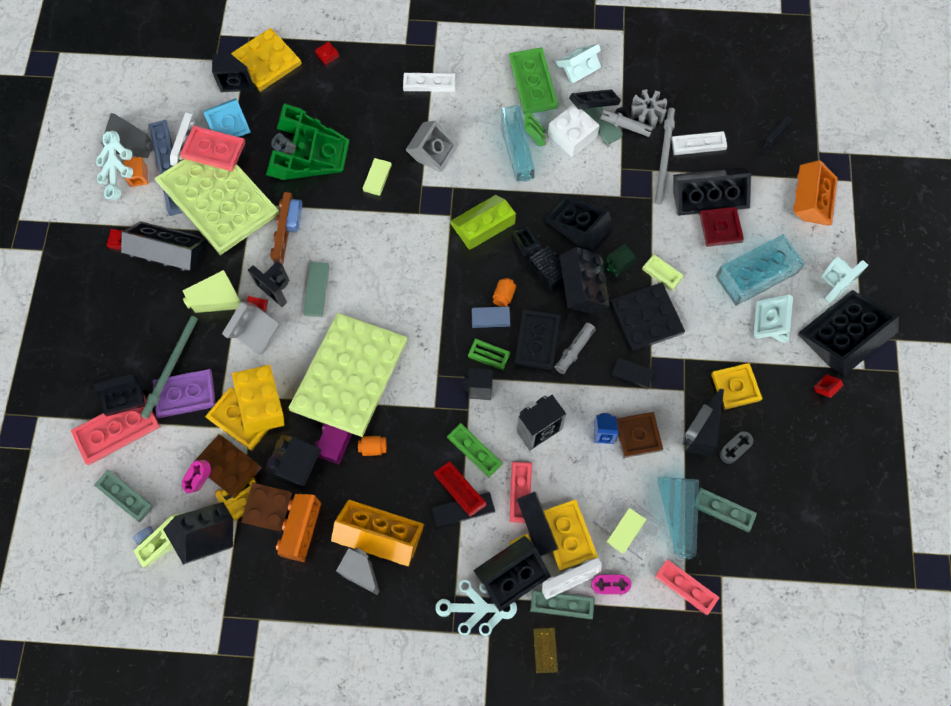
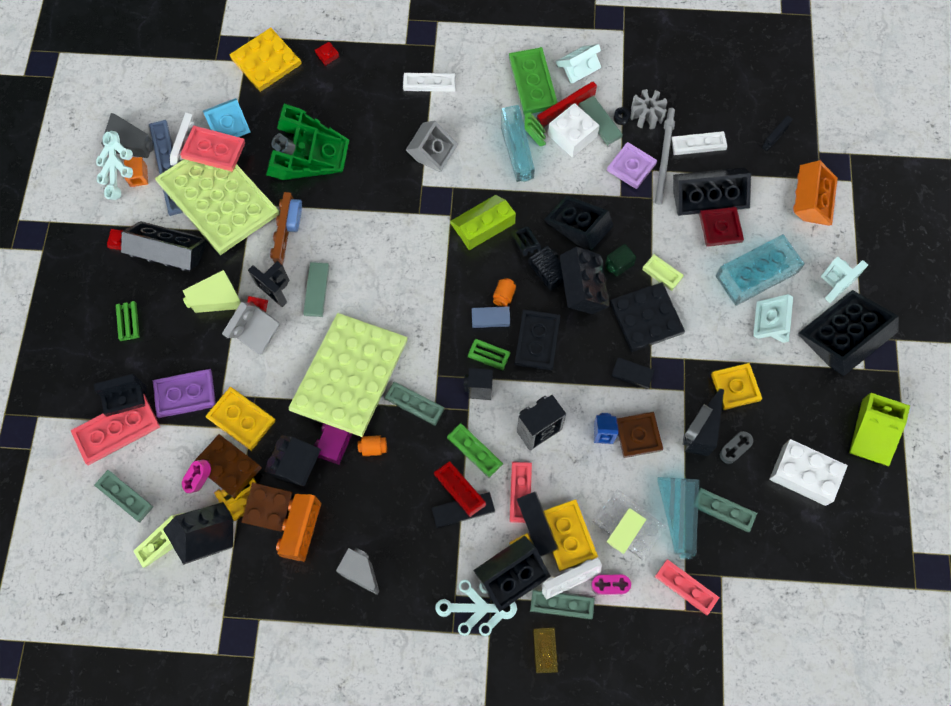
(133, 305): none -> bright green tile
(143, 535): sand blue tile -> none
(153, 399): sand green bar -> none
(231, 73): black slope -> none
(258, 399): yellow brick -> none
(377, 177): yellowish green tile -> none
(377, 532): light orange slope -> none
(414, 403): none -> sand green tile
(571, 353): light grey pin -> none
(577, 97): none -> red tile
(595, 99): black tile -> none
(619, 120): light grey pin -> none
(632, 165): none -> lavender plate
(808, 472): none -> white brick
(828, 386): red plate -> none
(879, 428): none -> lime slope

